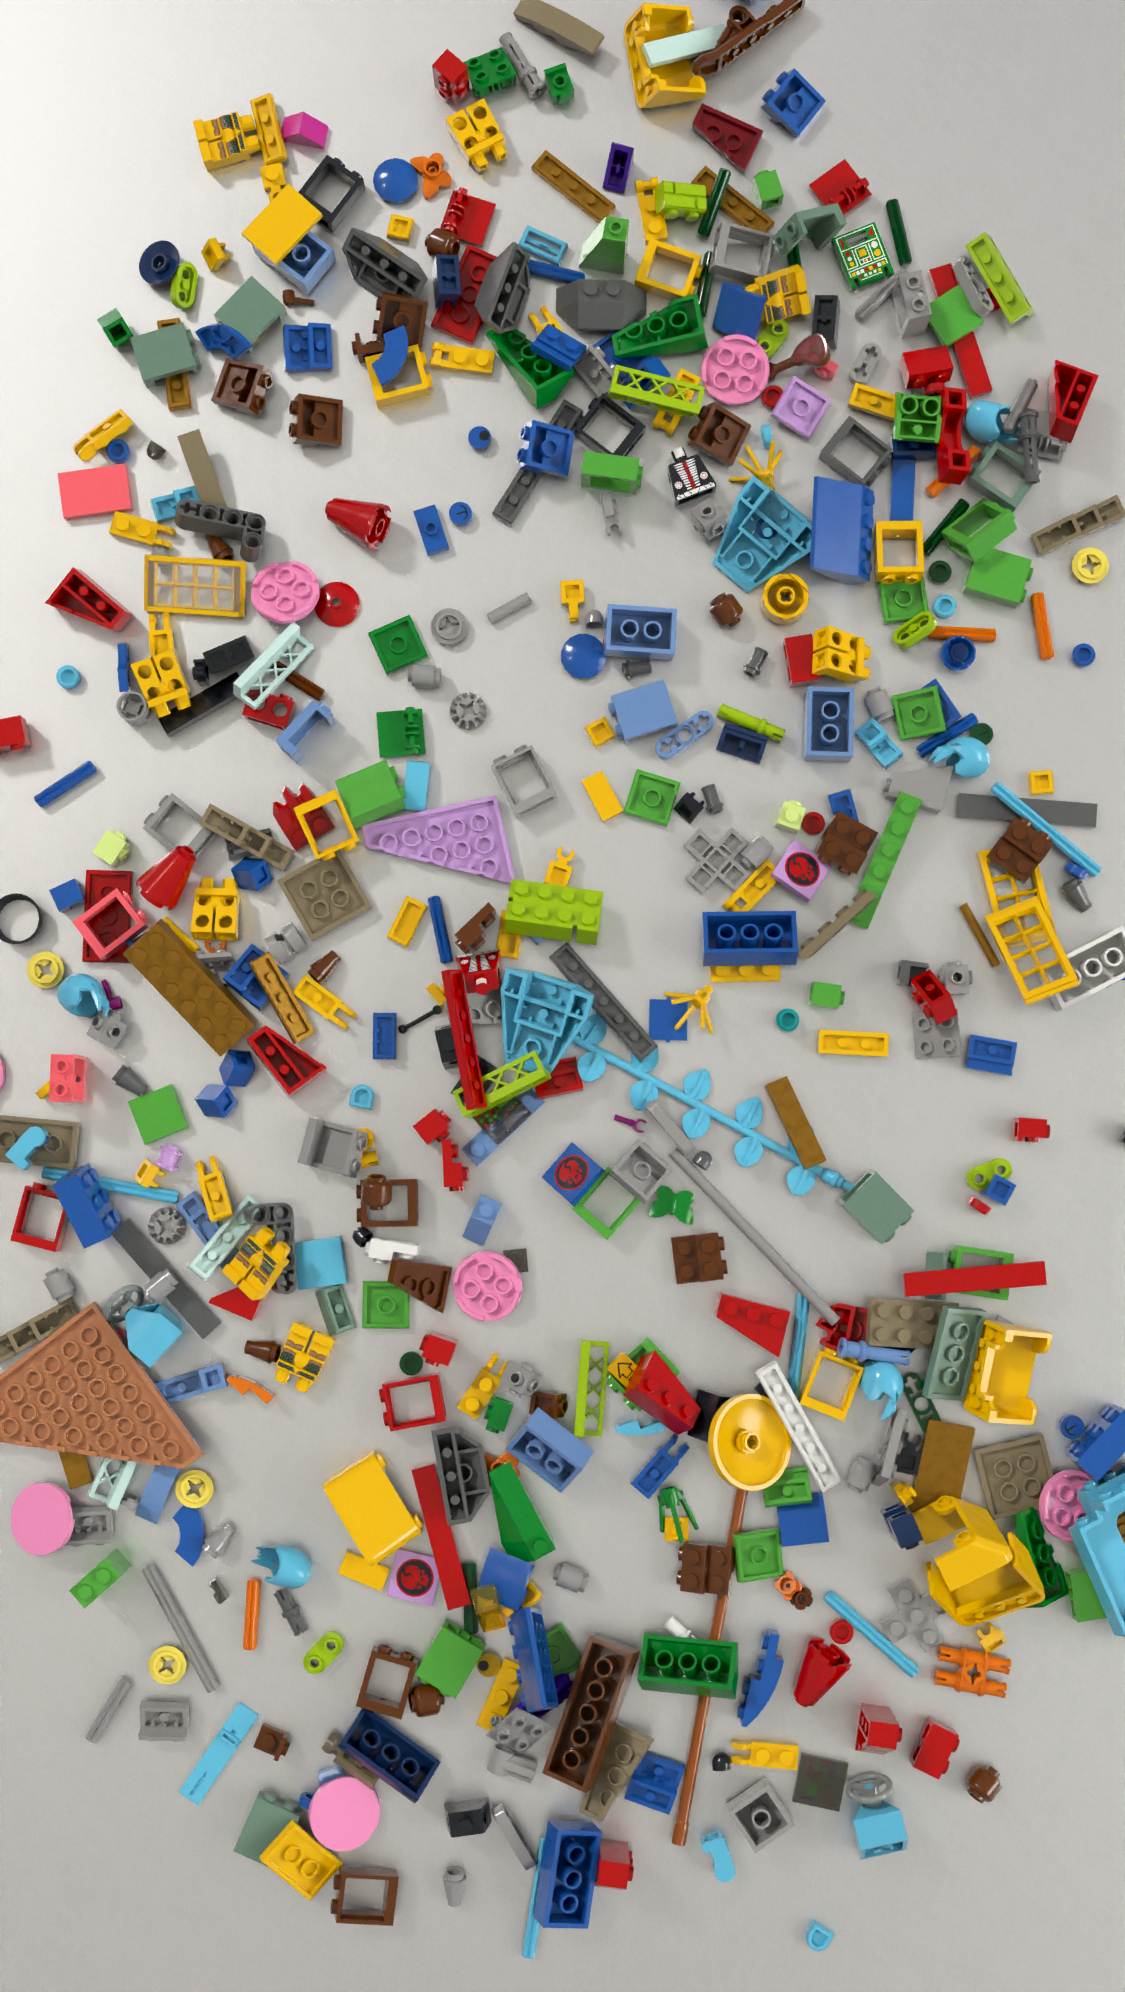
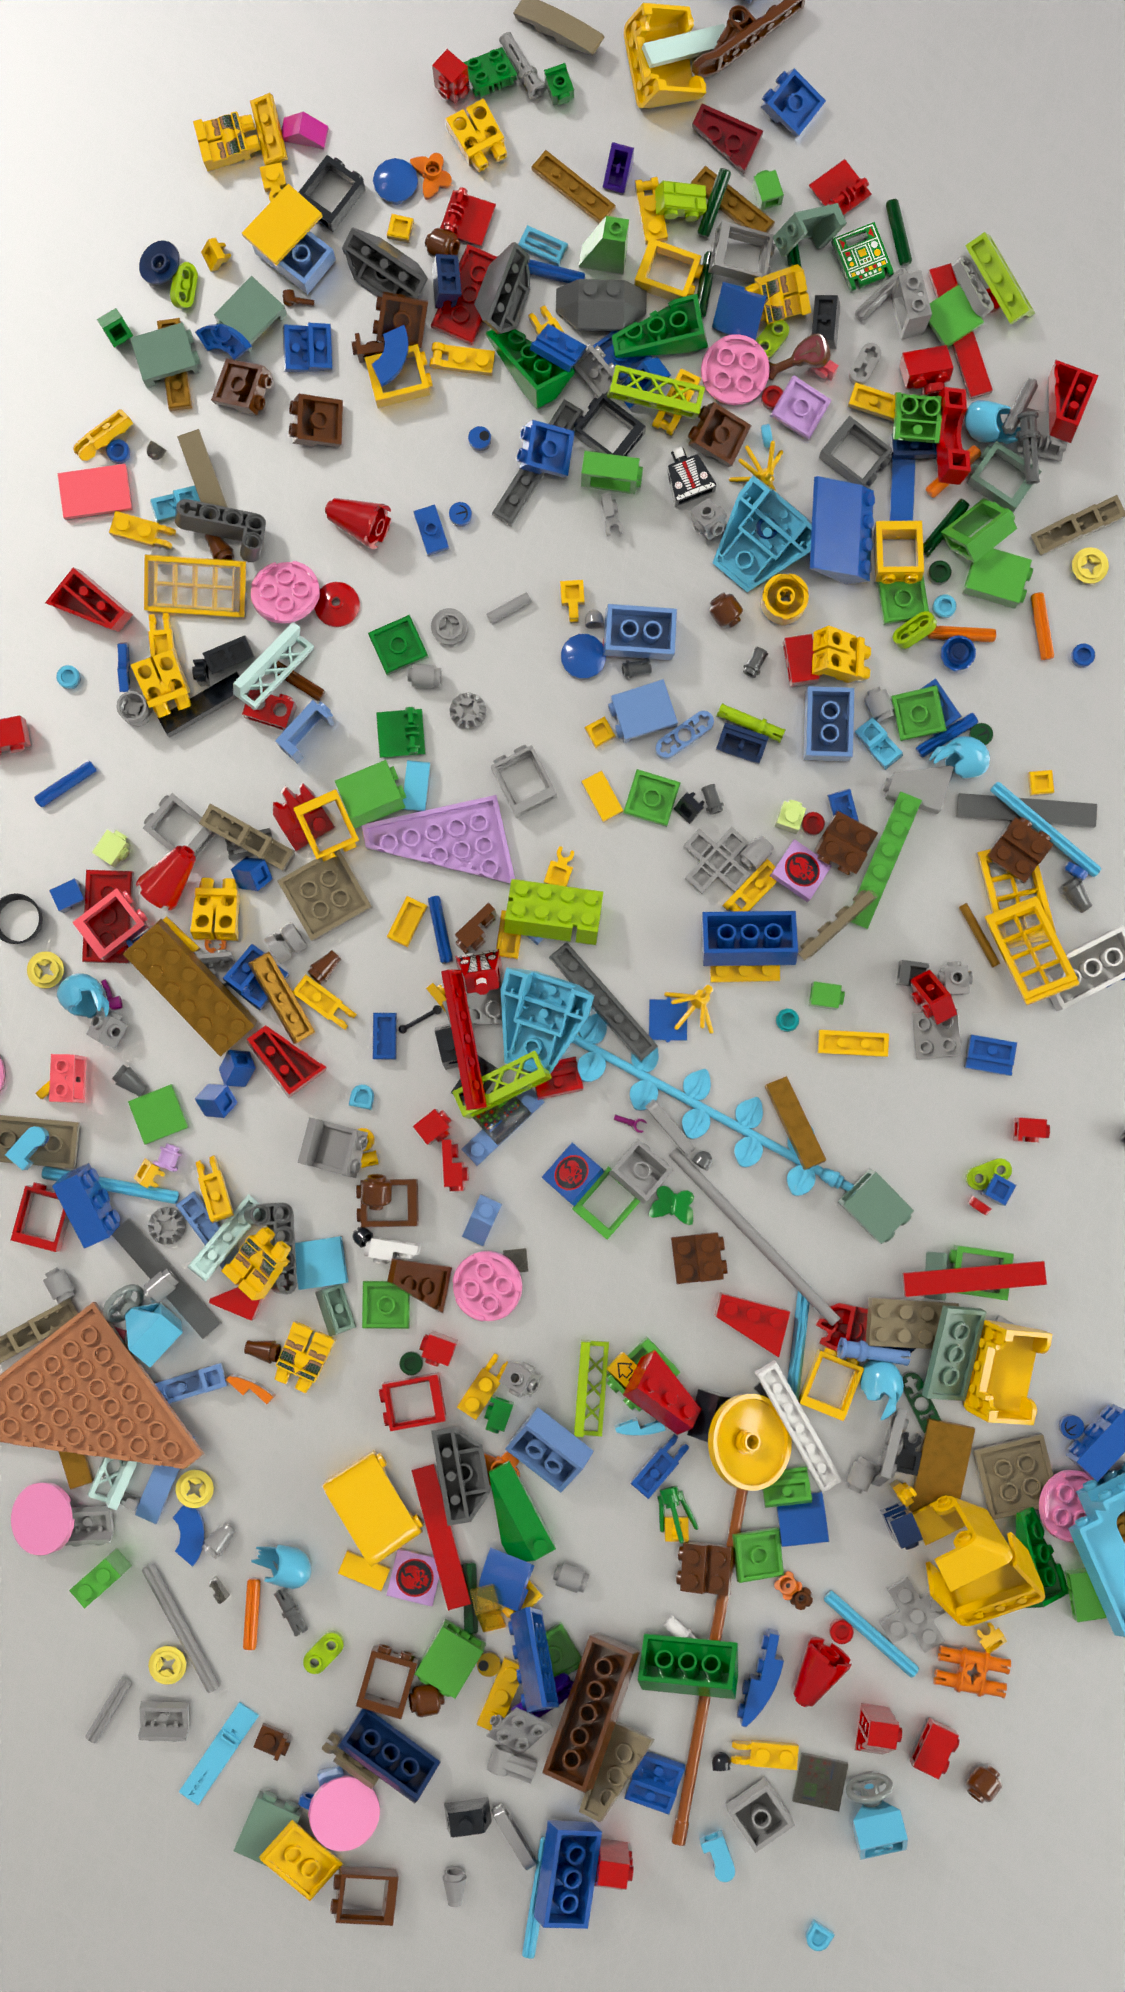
(552, 1404): reddish brown bracket -> none

